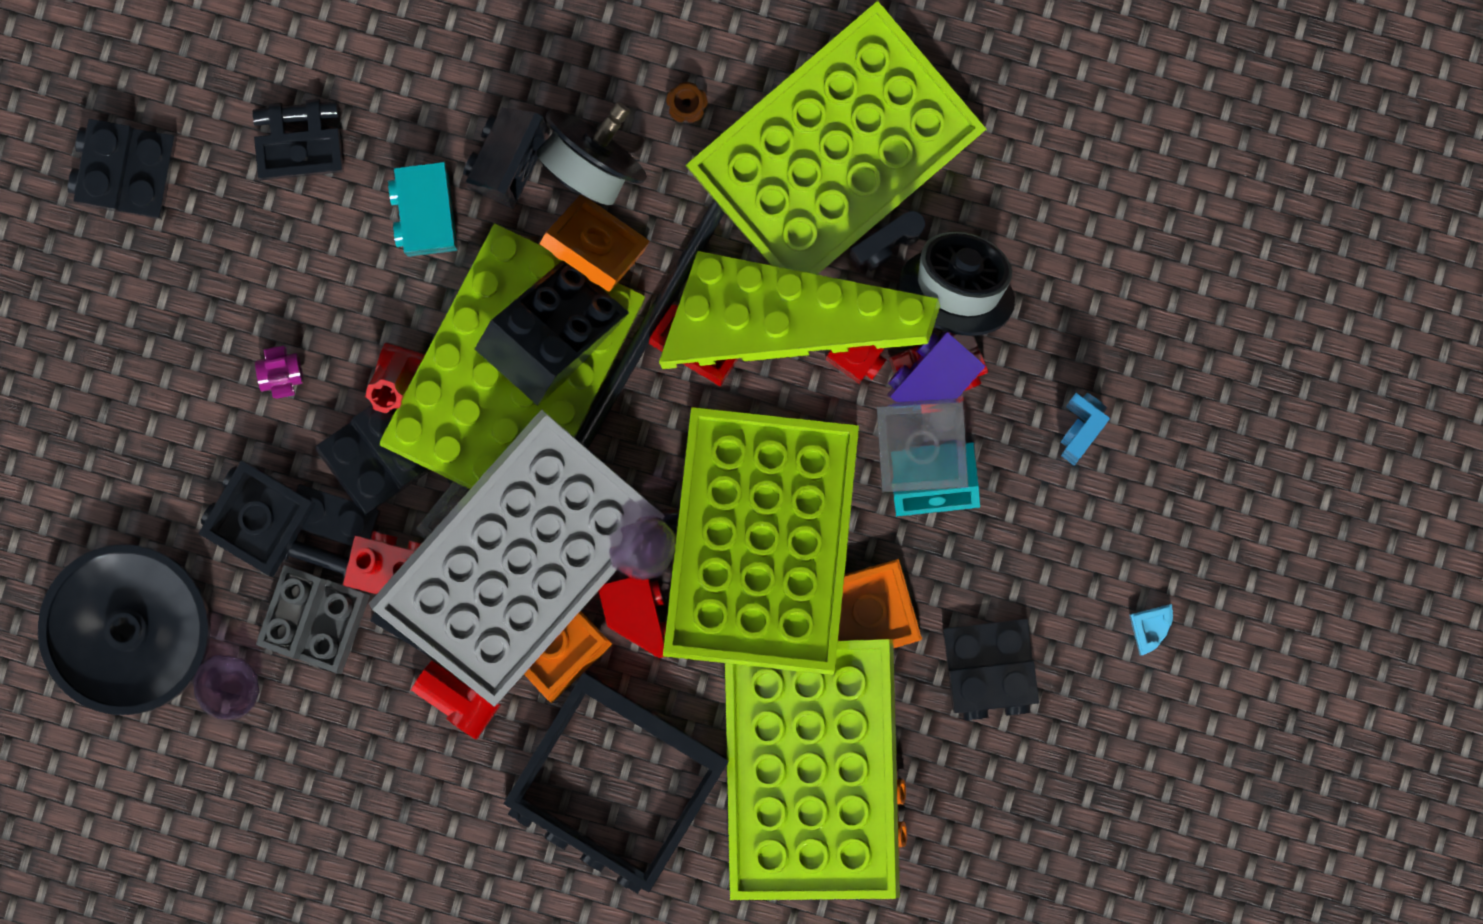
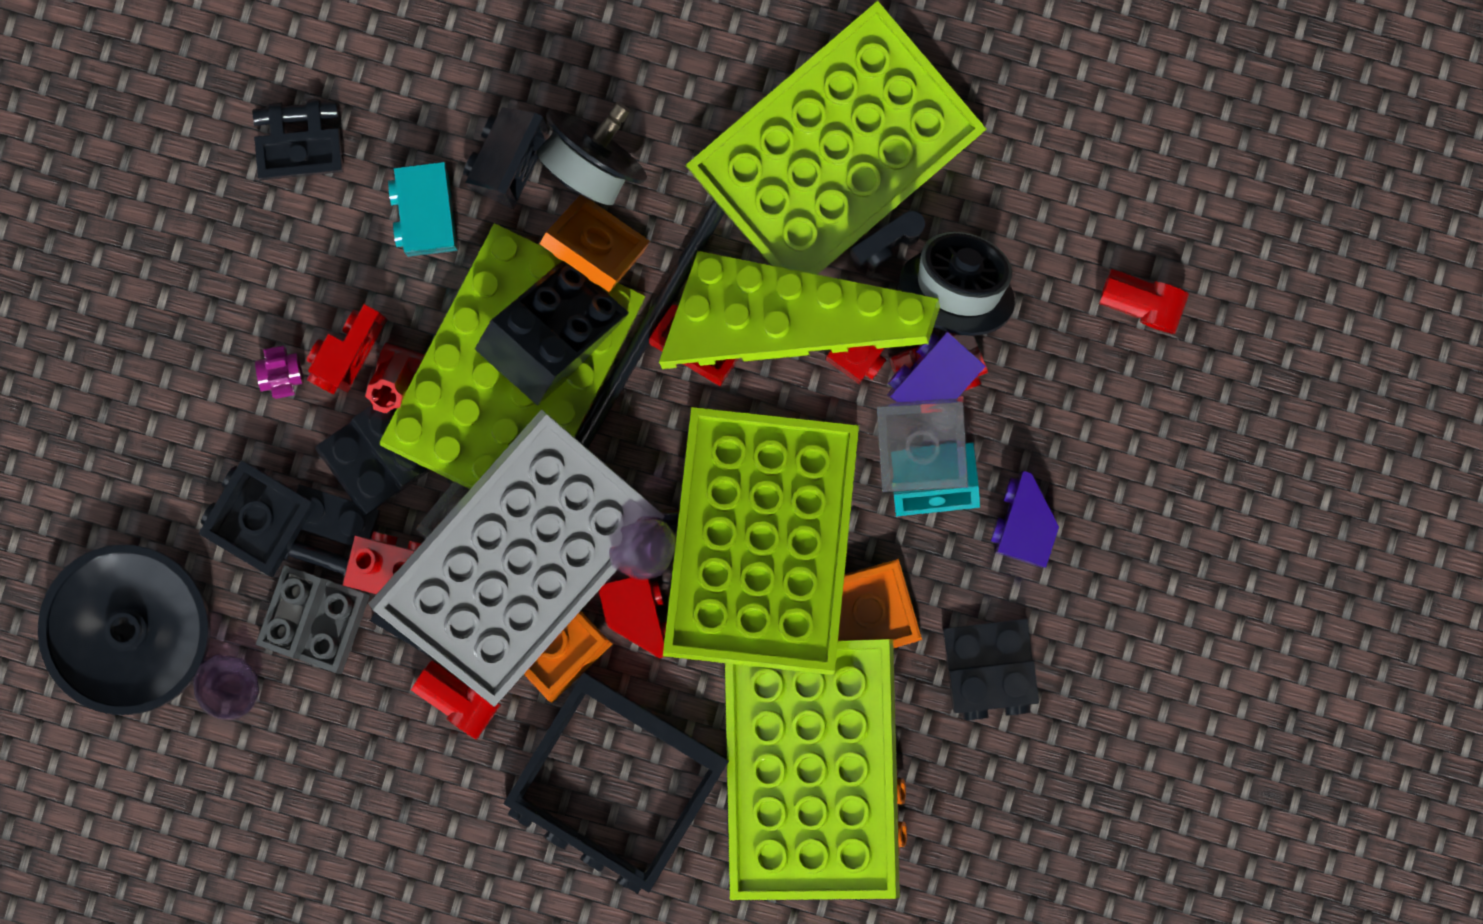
(122, 169): black plate -> none
(339, 362): none -> red plate
(684, 91): reddish brown plate -> none
(1029, 524): none -> dark purple slope
(1083, 434): dark azure bracket -> none
(1151, 627): medium azure tile -> none
(1154, 304): none -> red piece

